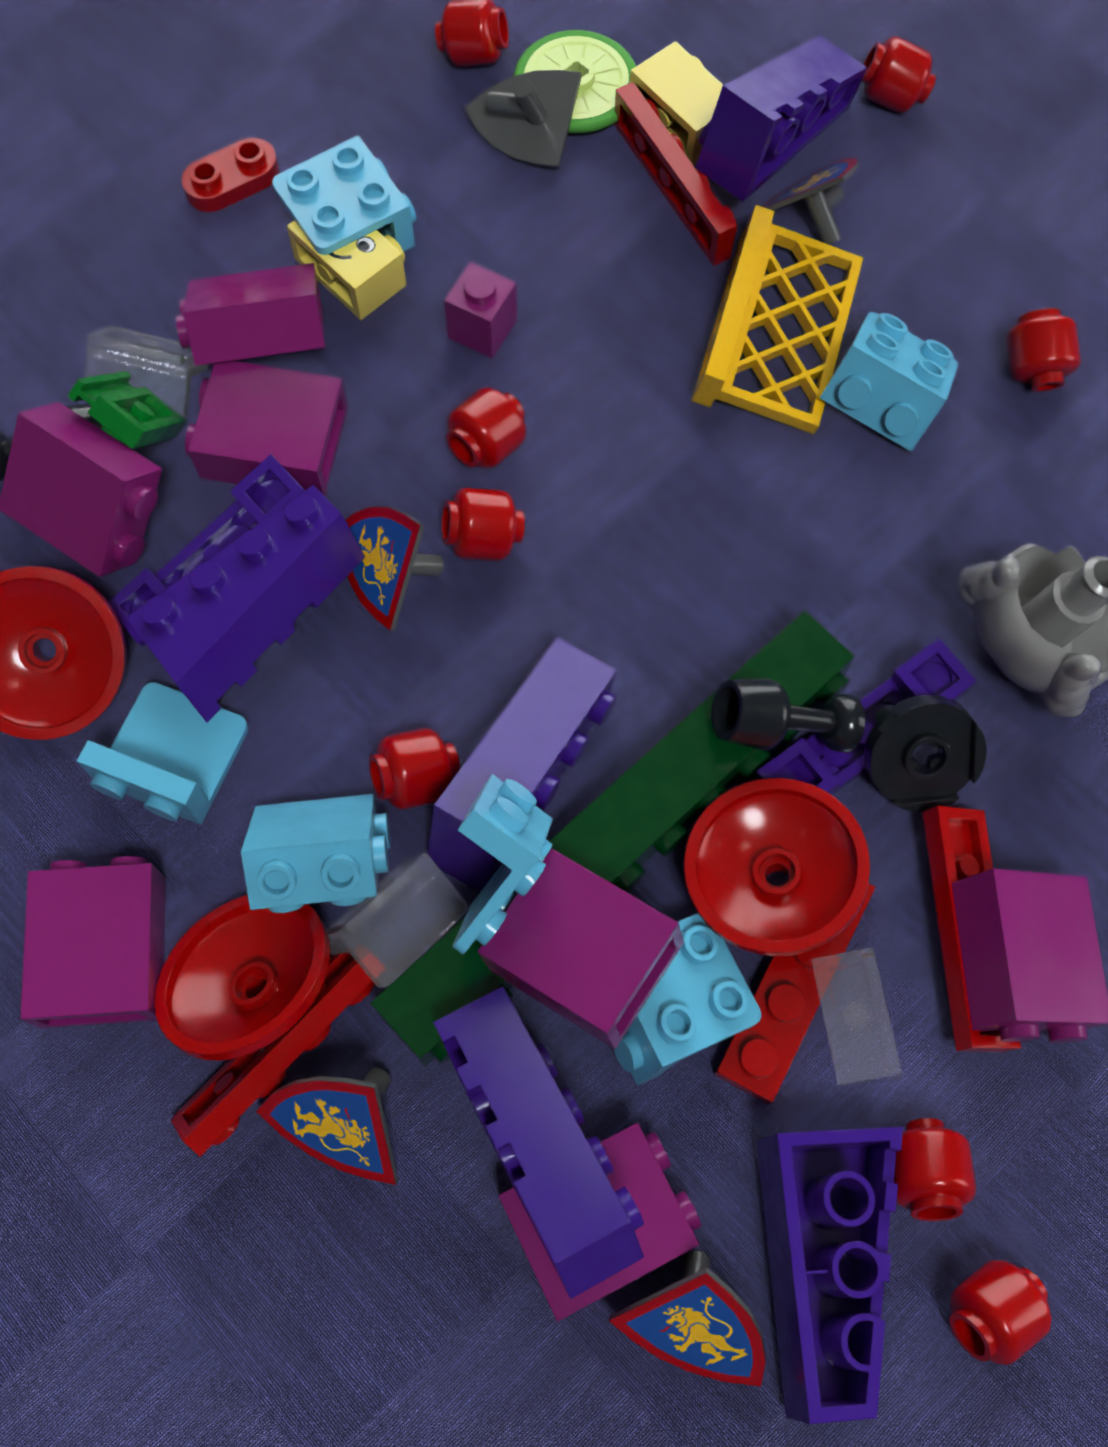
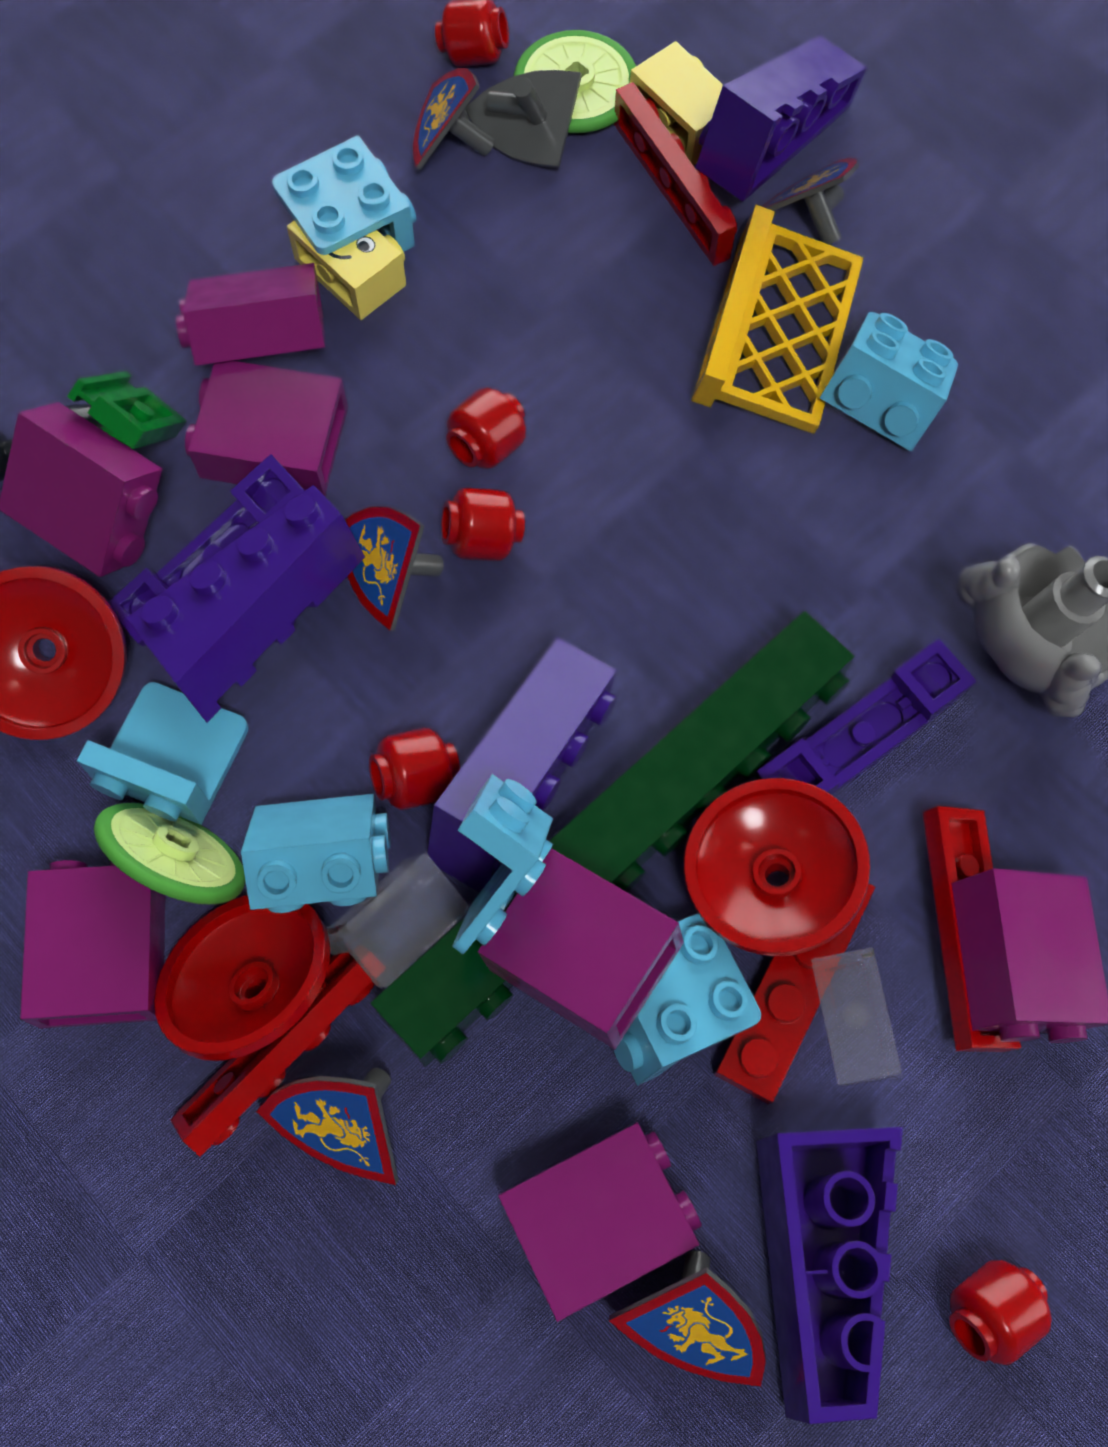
(150, 359): clear panel -> none
(169, 856): none -> yellowish green wheel
(230, 174): red plate -> none
(446, 112): none -> shield
(481, 309): magenta brick -> none
(540, 1143): dark purple wedge -> none
(760, 713): black piece -> none
(898, 74): red head -> none
(905, 727): black plate -> none
(934, 1171): red head -> none
(1043, 349): red head -> none

